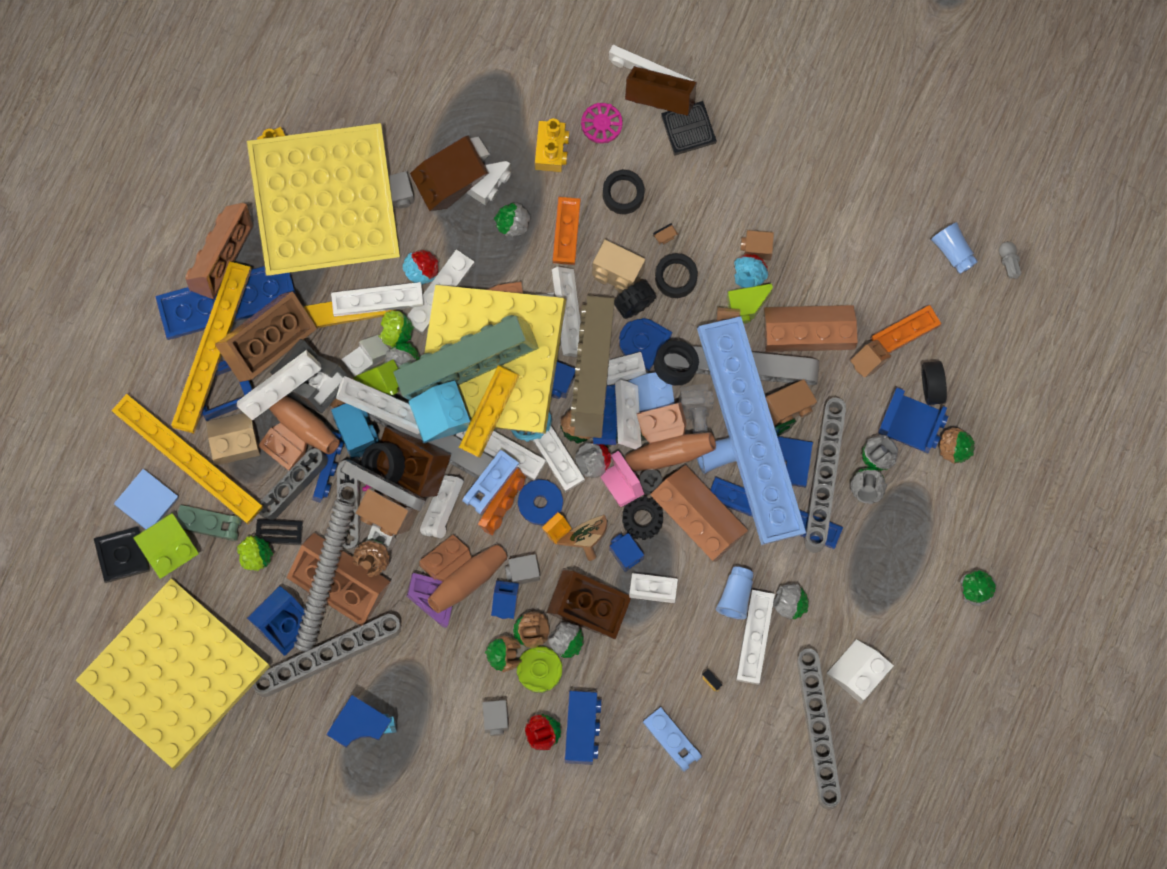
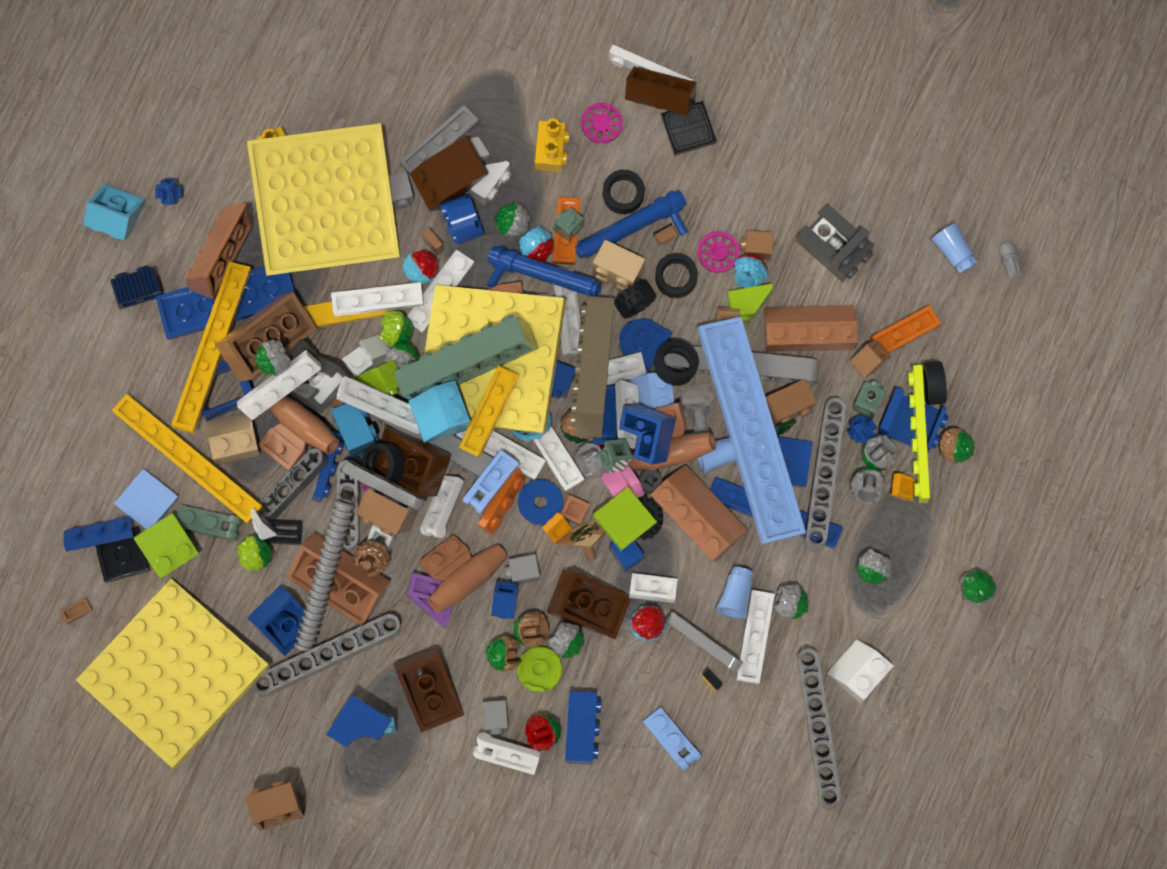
(75, 611): none -> medium nougat piece
(98, 533): none -> blue plate
(113, 211): none -> medium azure slope
(136, 287): none -> dark blue brick
(168, 191): none -> blue gear
(261, 525): none -> white slope
(272, 358): none -> light grey piece
(274, 805): none -> medium nougat brick
(428, 689): none -> reddish brown slope
(432, 241): none -> medium nougat tile
(446, 134): none -> light grey tile
(462, 219): none -> blue brick
(506, 754): none -> white plate
(513, 262): none -> blue cylinder
(537, 244): none -> piece
(568, 224): none -> sand green brick
(575, 510): none -> nougat plate
(610, 456): none -> sand green brick
(624, 518): none -> lime tile
(648, 623): none -> red piece
(653, 432): none -> blue brick
(660, 209): none -> blue cylinder
(704, 641): none -> light grey beam
(718, 252): none -> dark pink wheel
(856, 248): none -> dark grey brick
(861, 429): none -> blue gear
(869, 406): none -> sand green brick
(874, 567): none -> light grey piece
(903, 487): none -> light orange plate
(919, 443): none -> neon yellow plate

